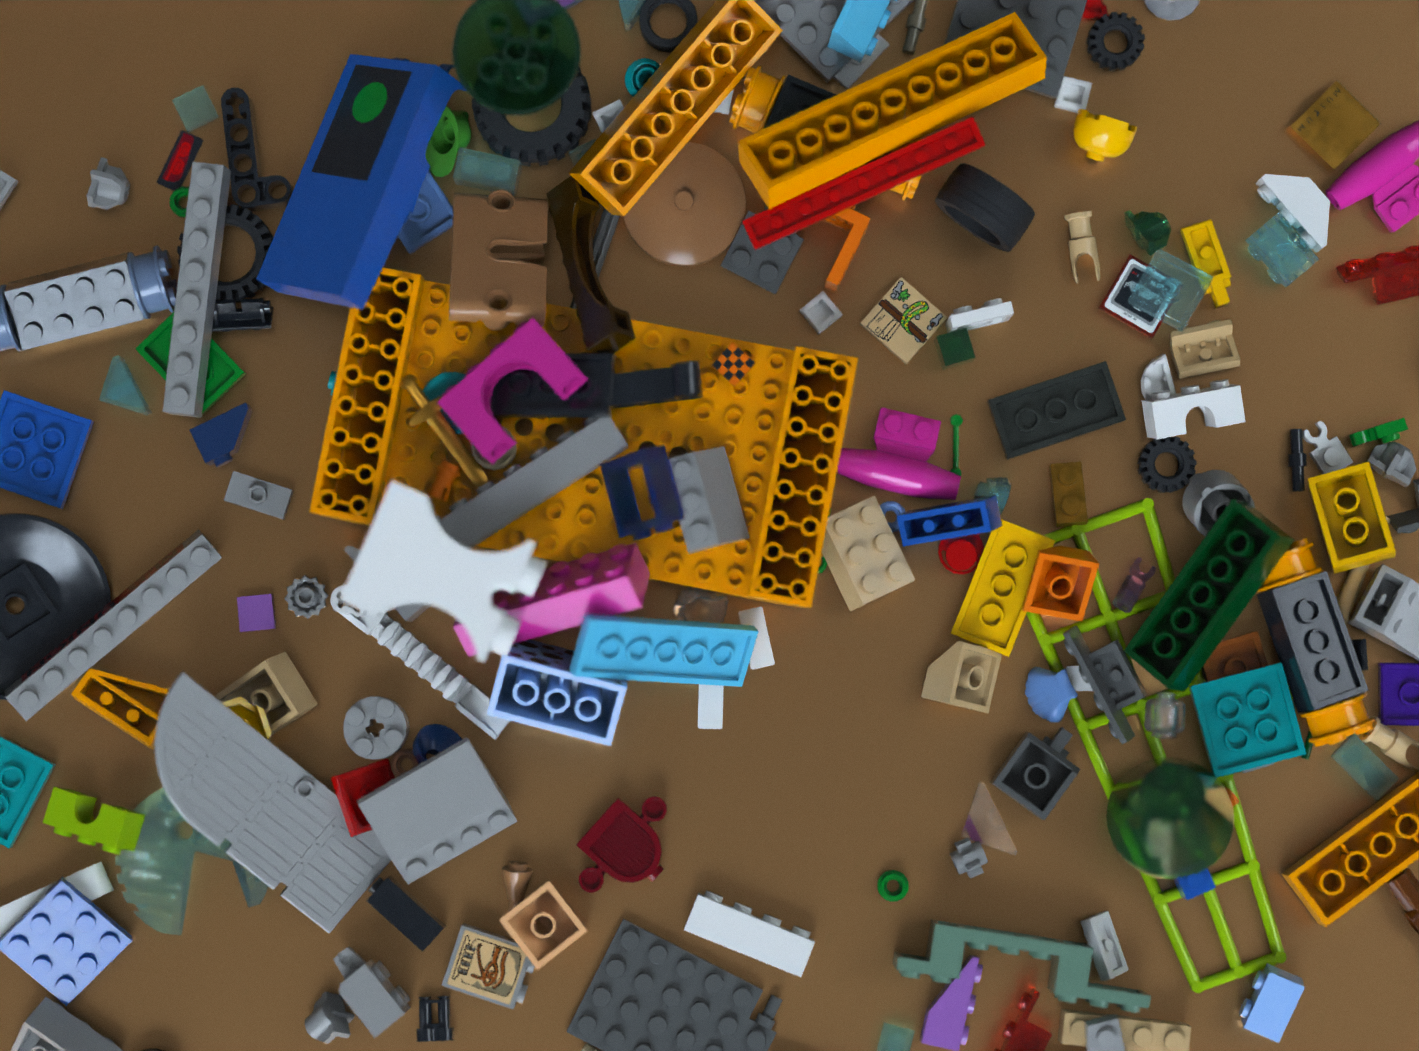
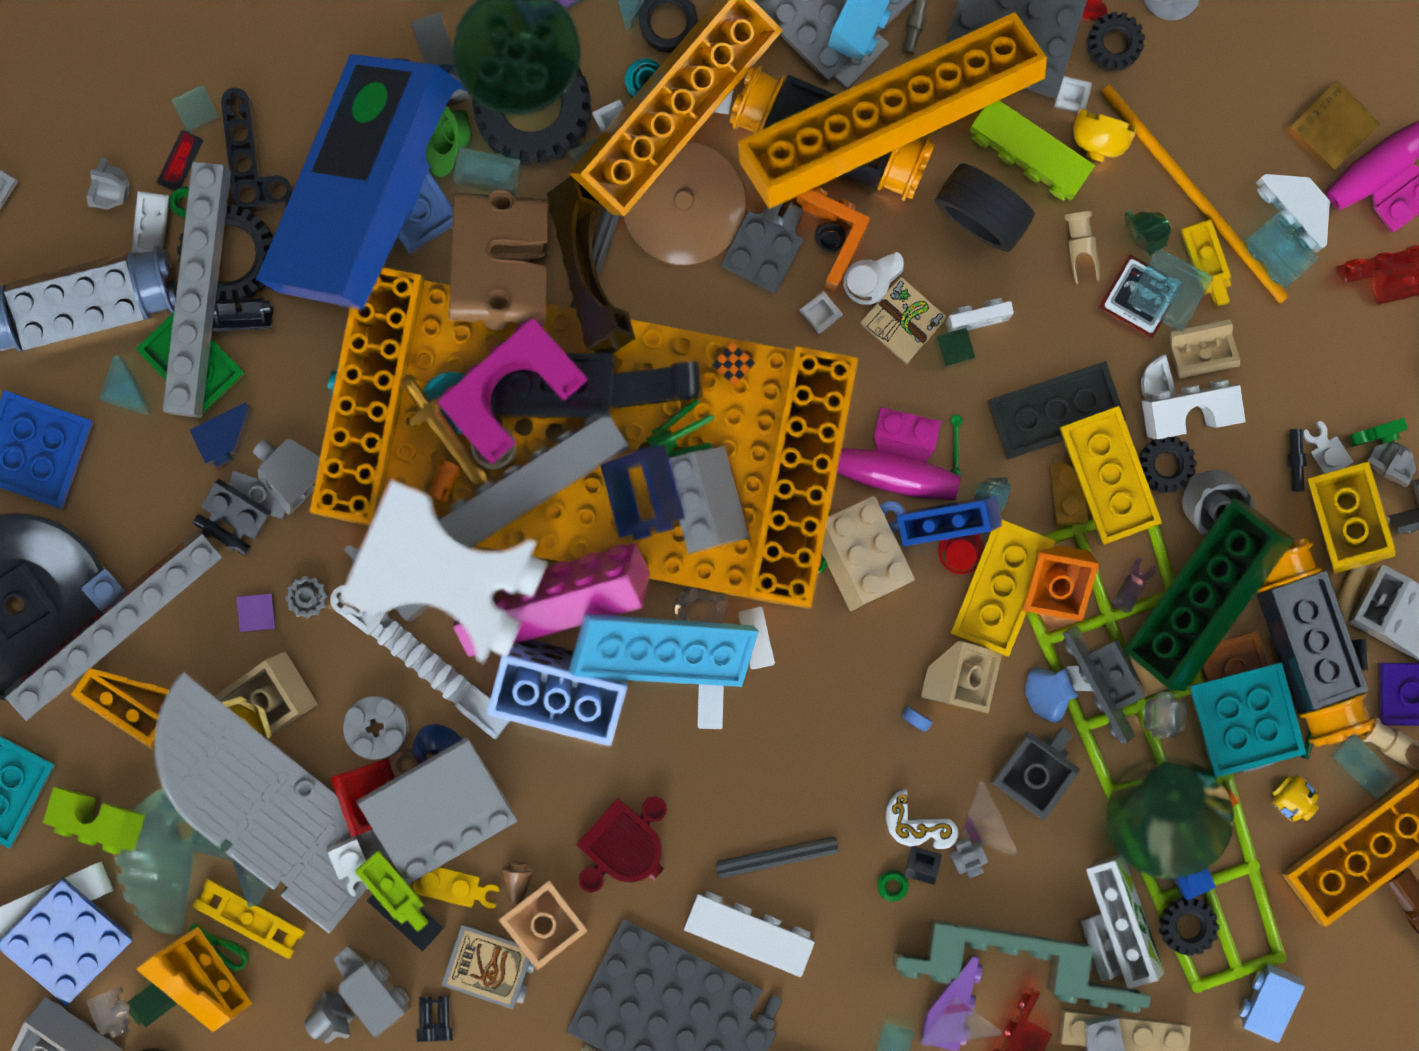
(102, 589): none -> sand blue plate
(110, 1013): none -> clear brick
(150, 222): none -> white plate
(150, 1005): none -> clear green brick
(197, 980): none -> light orange wedge
(213, 940): none -> green piece
(236, 510): none -> black plate
(252, 921): none -> yellow plate
(287, 472): none -> light grey torso
(345, 859): none -> white plate
(392, 890): none -> lime hinge
(437, 48): none -> light grey slope
(454, 887): none -> yellow plate
(668, 438): none -> green plant
(777, 857): none -> dark grey axle
(830, 236): none -> black plate
(864, 183): red plate -> none
(872, 278): none -> white piece
(916, 718): none -> medium blue tile
(917, 831): none -> white animal
(923, 865): none -> black plate
(957, 1024): none -> clear tile
(1031, 149): none -> lime brick
(1110, 475): none -> yellow plate
(1125, 921): none -> white brick
(1193, 192): none -> light orange piece
(1205, 936): none -> black tyre
(1295, 798): none -> yellow head

